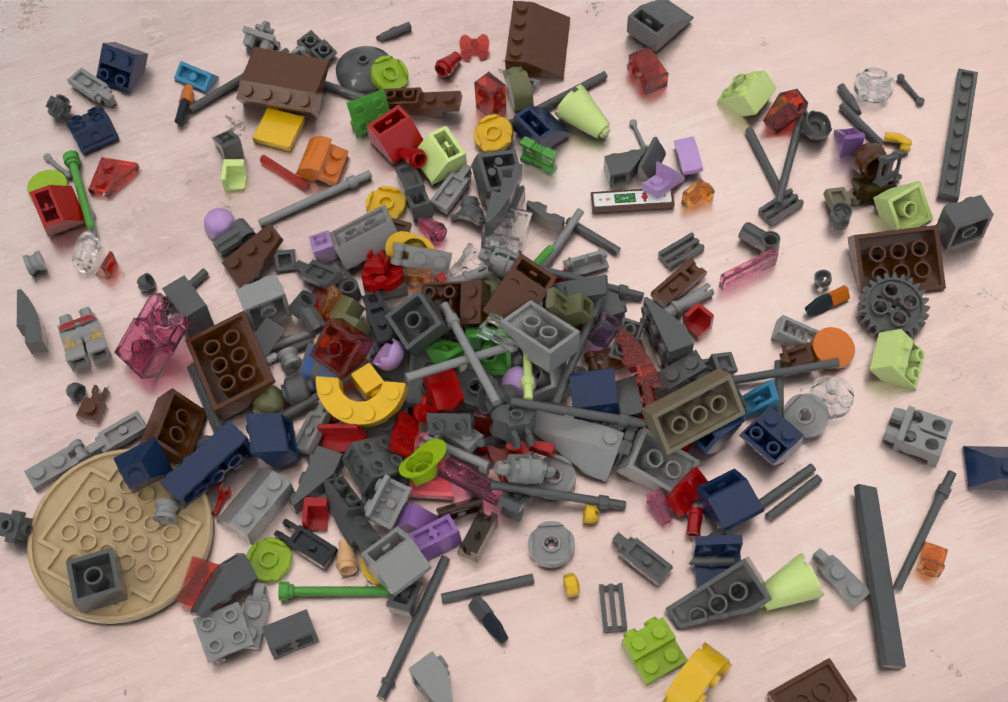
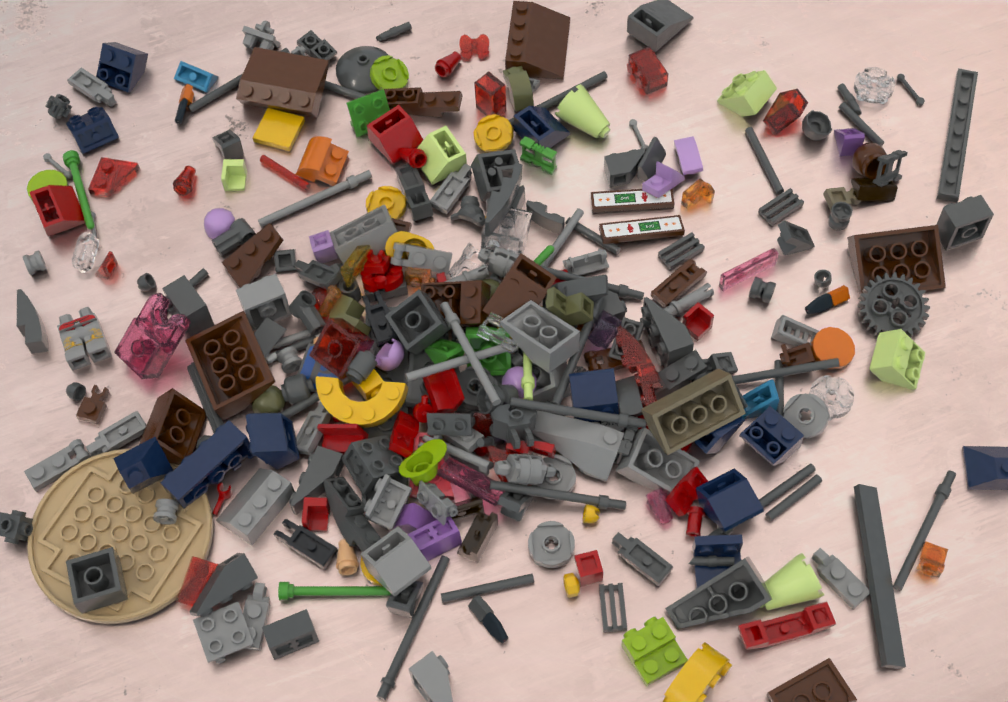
(184, 182): none -> clear red cone
(270, 559): lime tile -> none
(354, 264): none -> clear yellow slope
(361, 366): none -> dark grey brick
(431, 497): none -> light grey hinge
(433, 229): clear pink cone -> none
(589, 568): none -> red panel
(641, 229): none -> tile
(759, 238): dark grey piece -> none
(762, 289): none -> dark grey wheel
(787, 628): none -> red slope
(789, 160): dark grey bar -> none
(793, 238): none -> dark grey slope
(900, 139): yellow arm -> none
(904, 206): yellowish green slope -> none
(919, 433): light grey hips -> none

